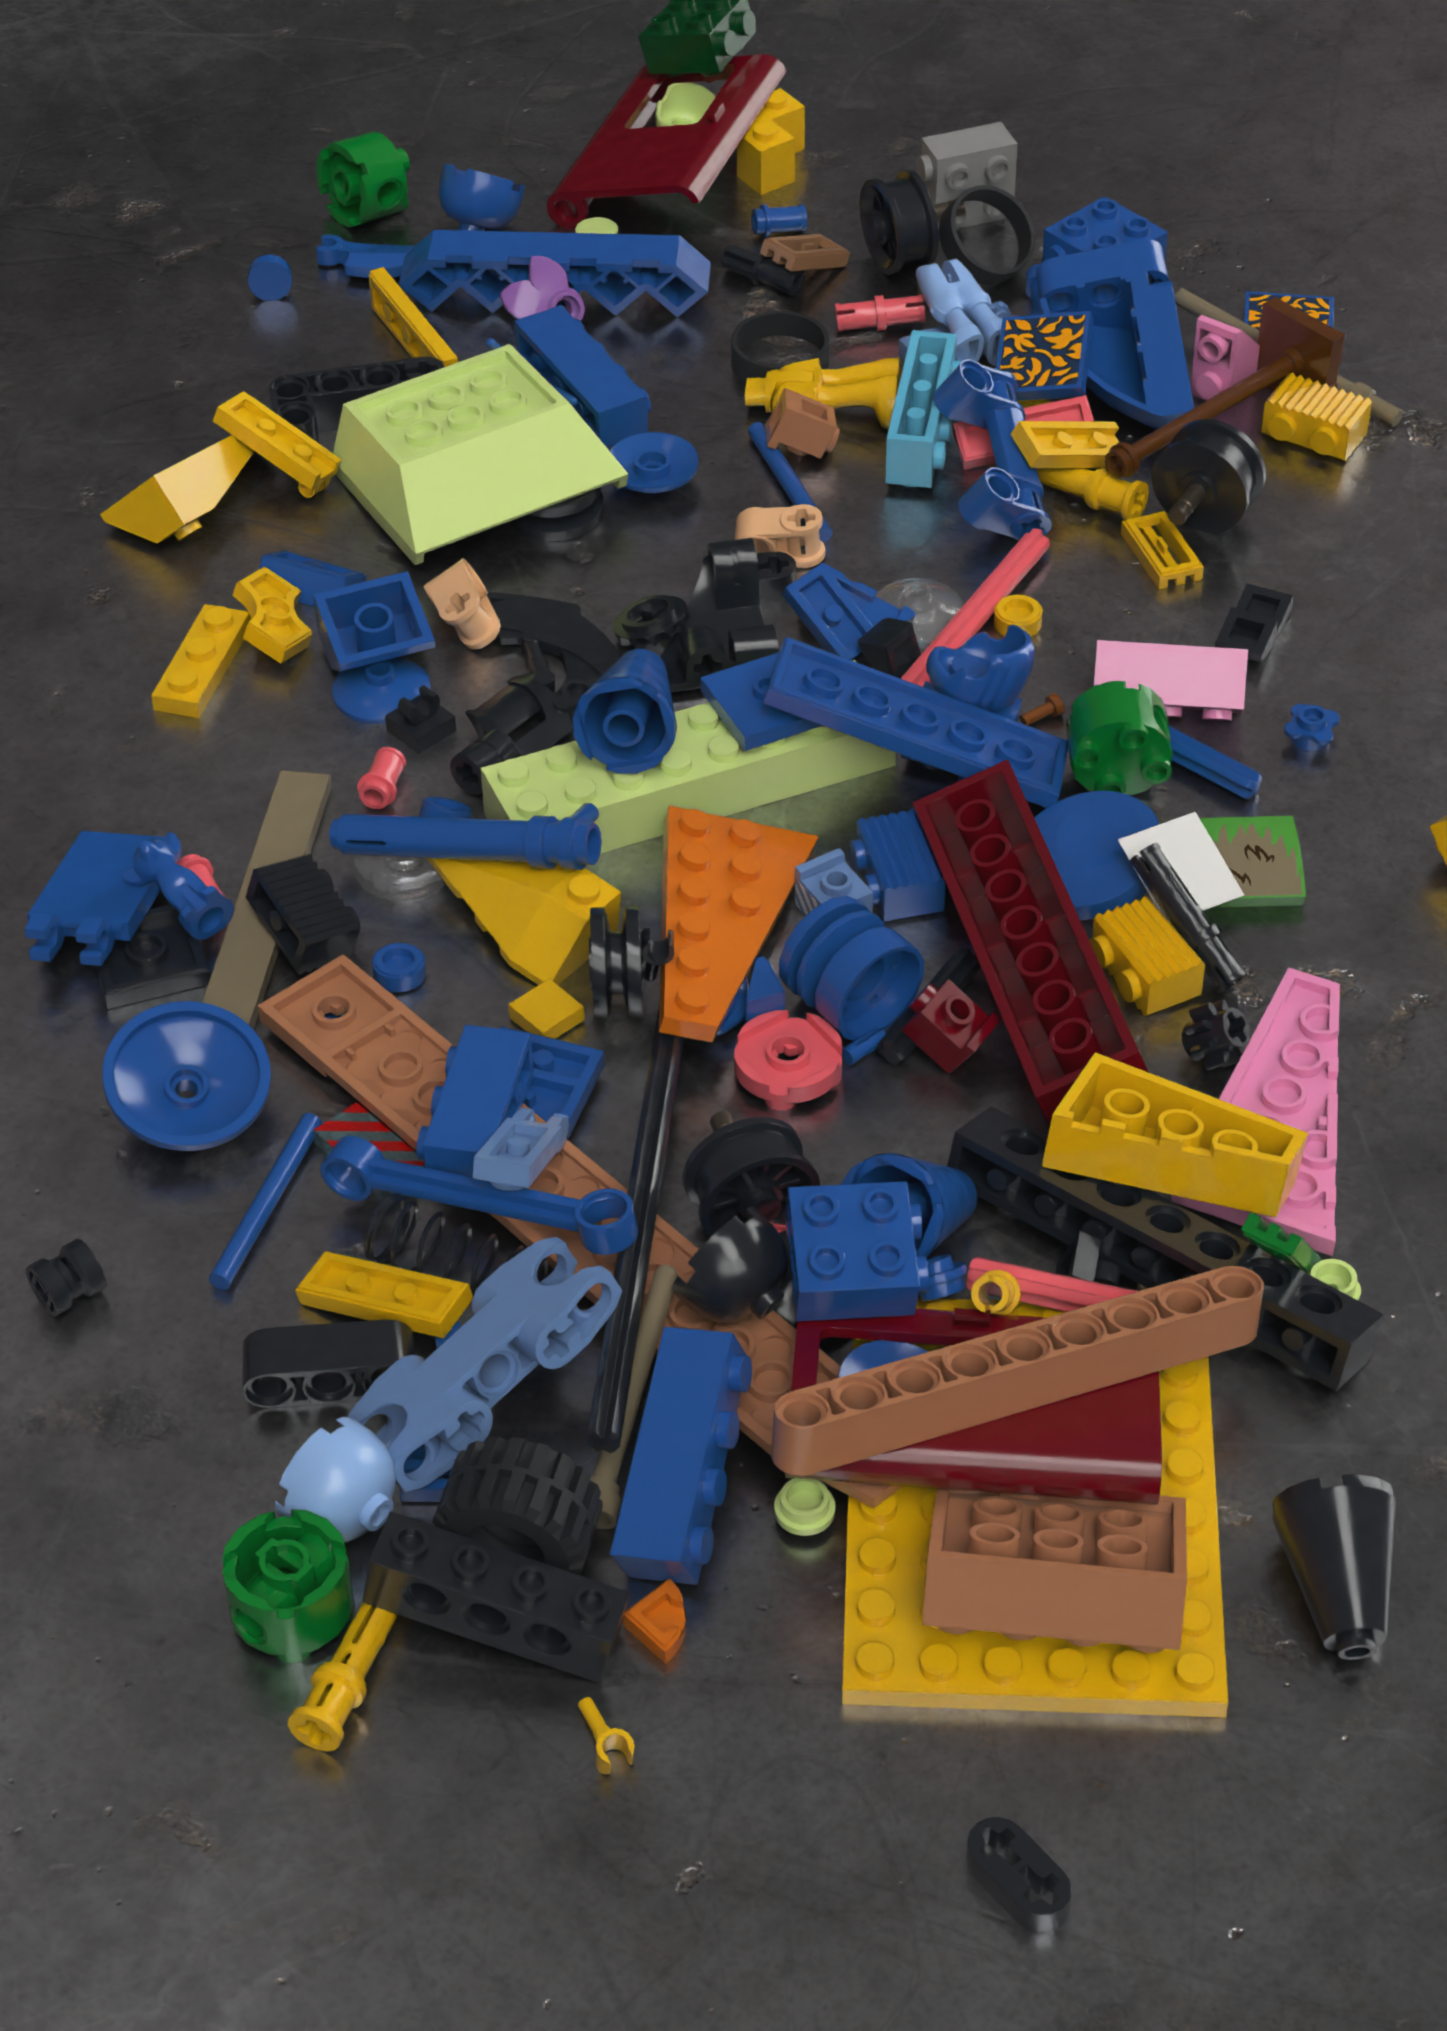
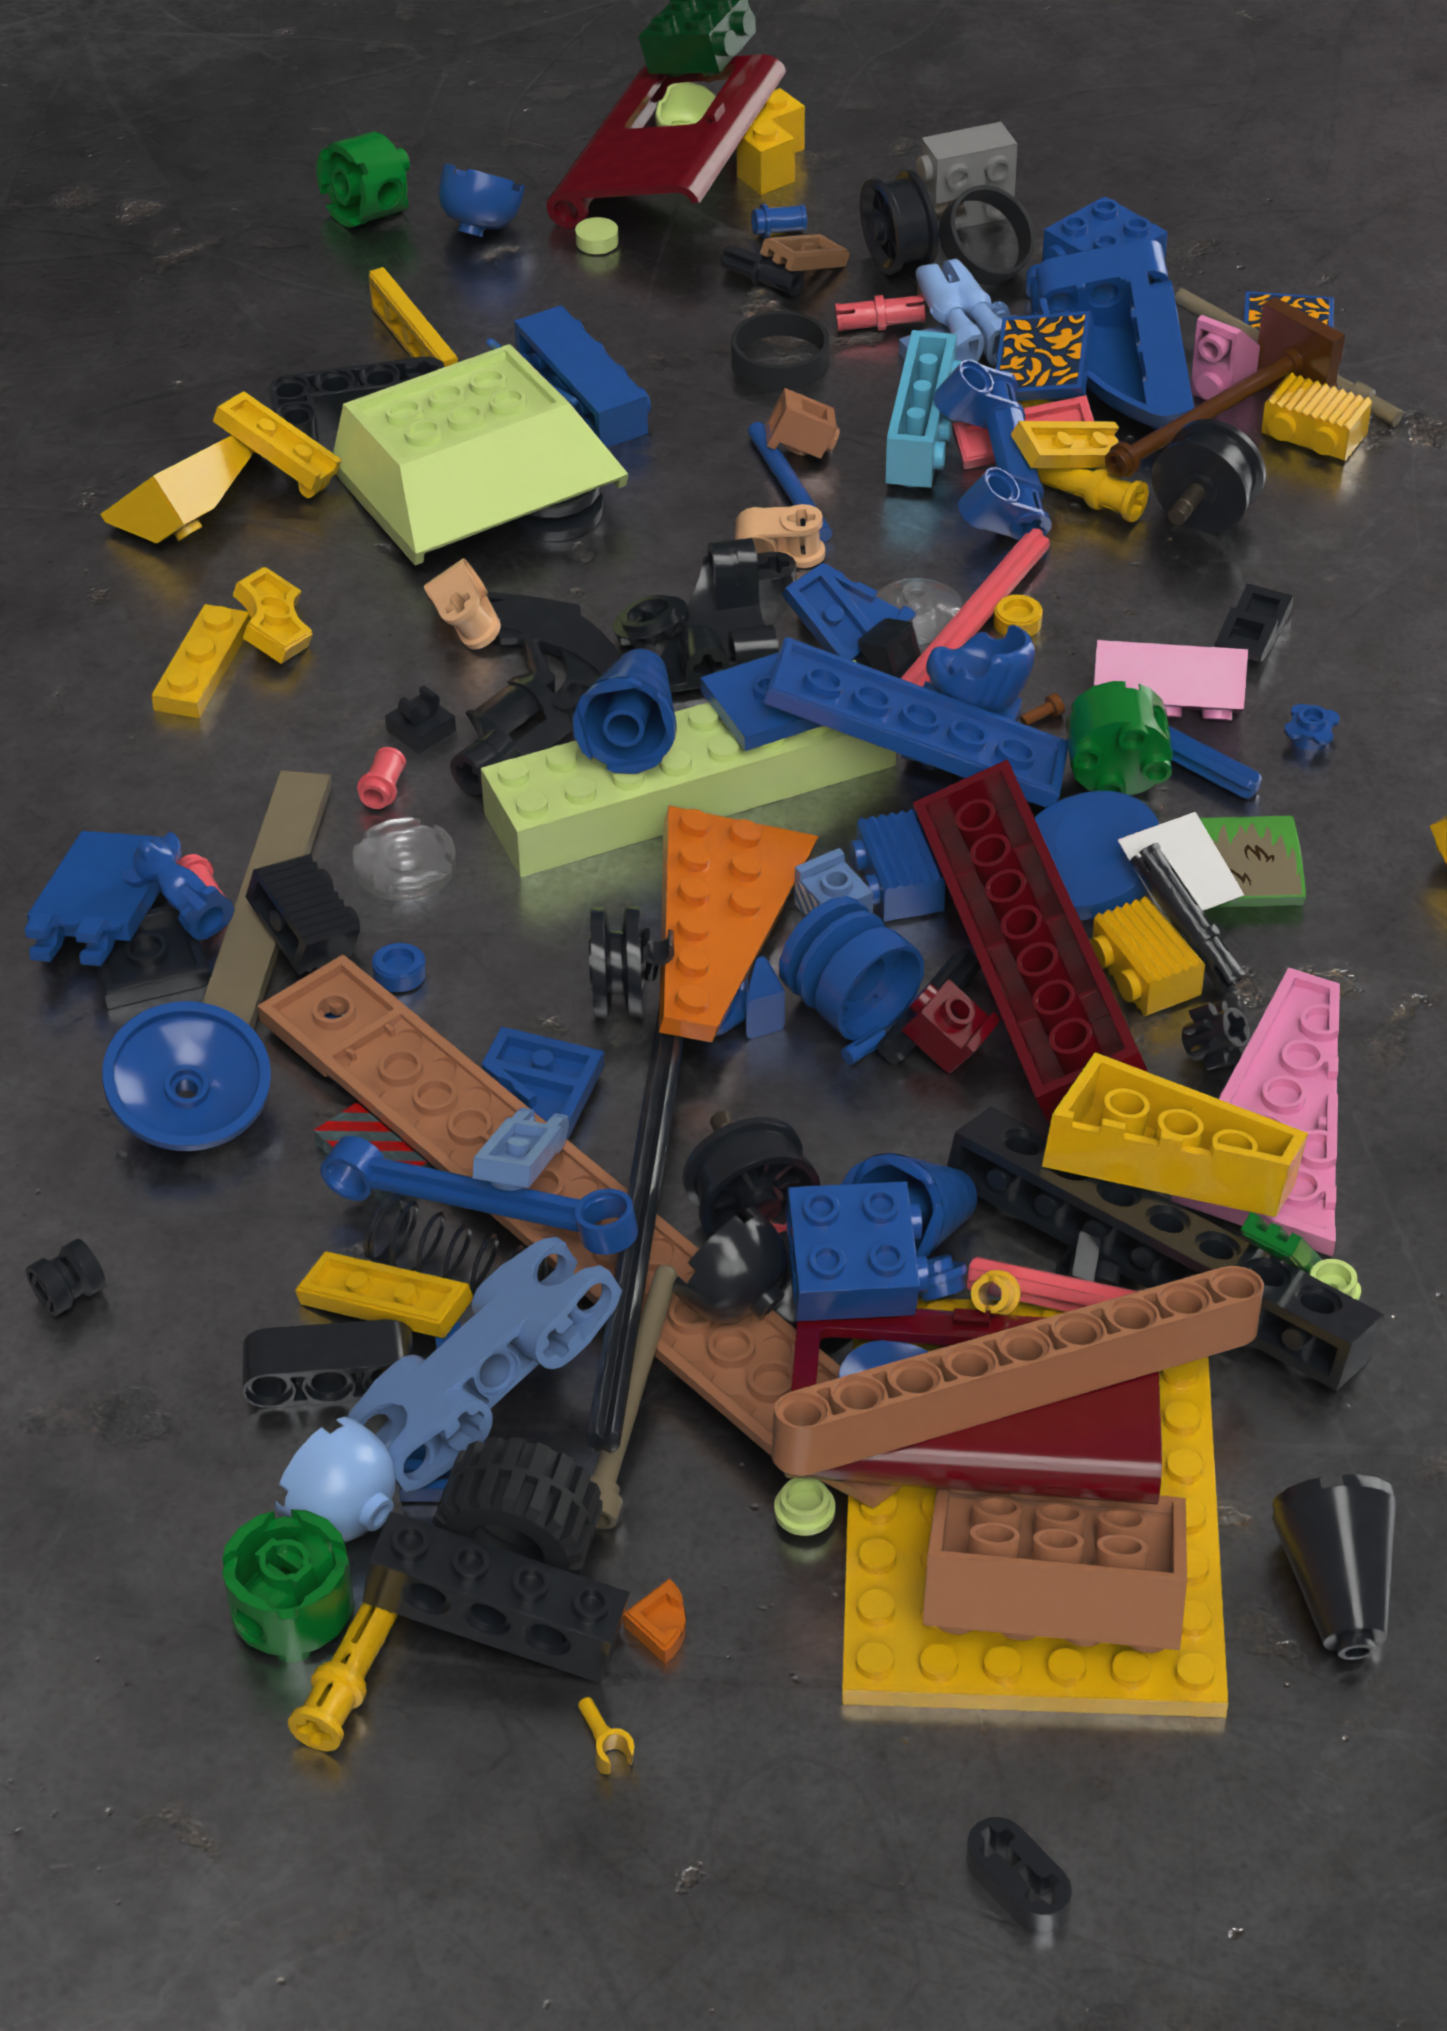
(264, 1202): blue bar -> none
(269, 277): blue tile -> none
(310, 574): blue slope -> none
(361, 257): blue piece -> none
(371, 622): blue slope -> none
(376, 688): blue dish -> none
(444, 808): blue tile -> none
(482, 1088): blue brick -> none
(533, 912): yellow wedge -> none
(540, 841): blue cylinder -> none
(542, 291): medium lavender plate -> none
(546, 1010): yellow tile -> none
(607, 266): blue brick -> none
(656, 461): blue dish -> none
(681, 1456): blue brick -> none
(788, 1081): coral plate -> none
(860, 385): yellow piece -> none
(1153, 551): yellow tile -> none

